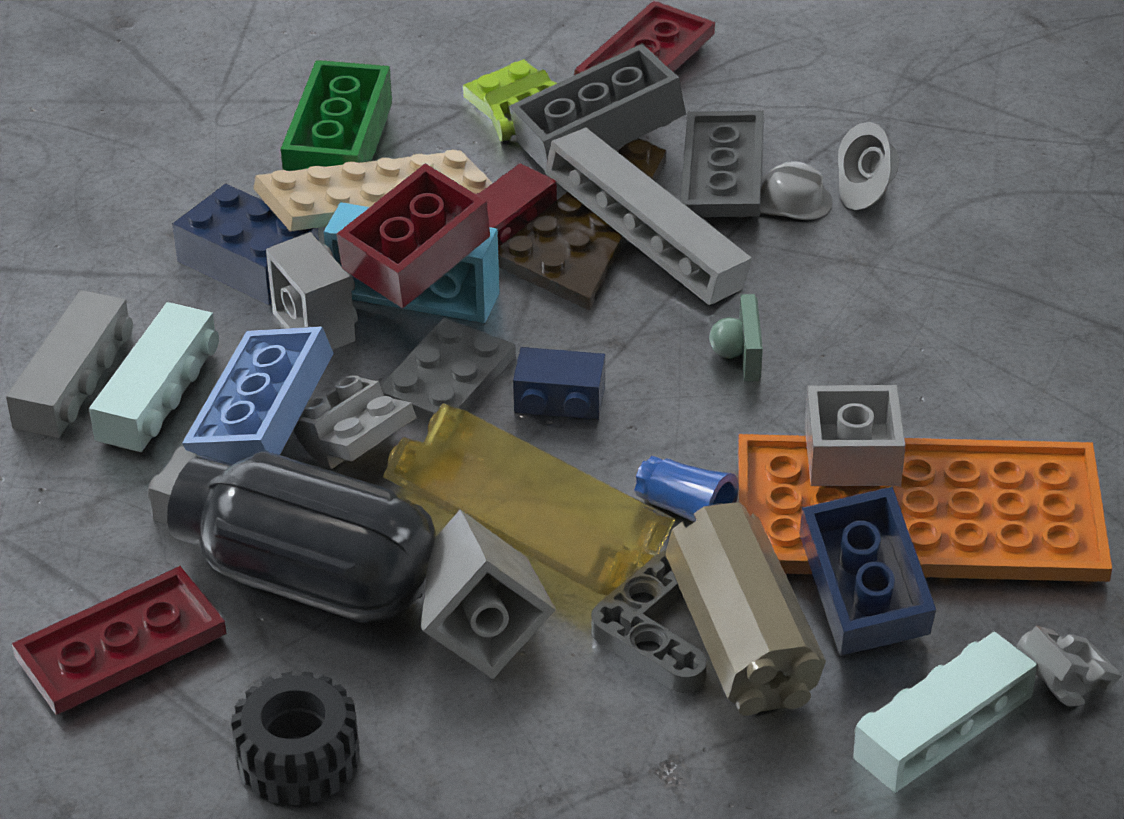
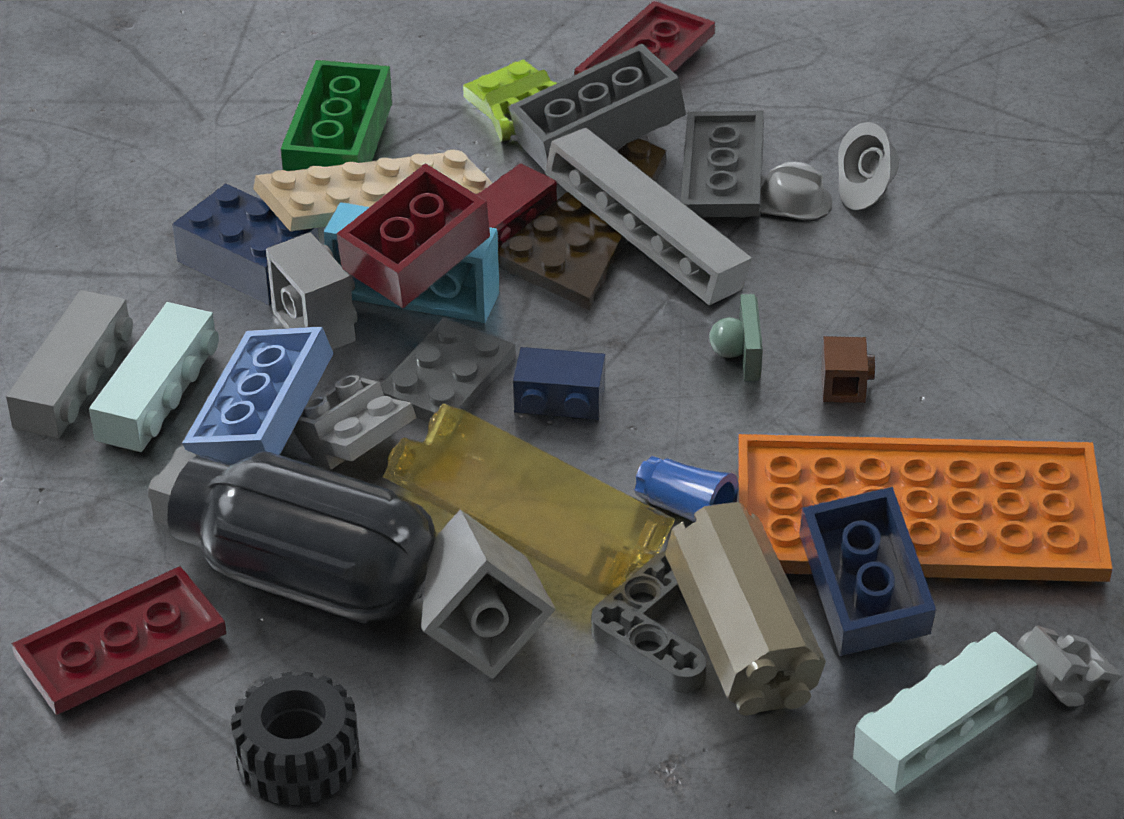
(846, 369): none -> reddish brown brick
(854, 435): light grey brick -> none

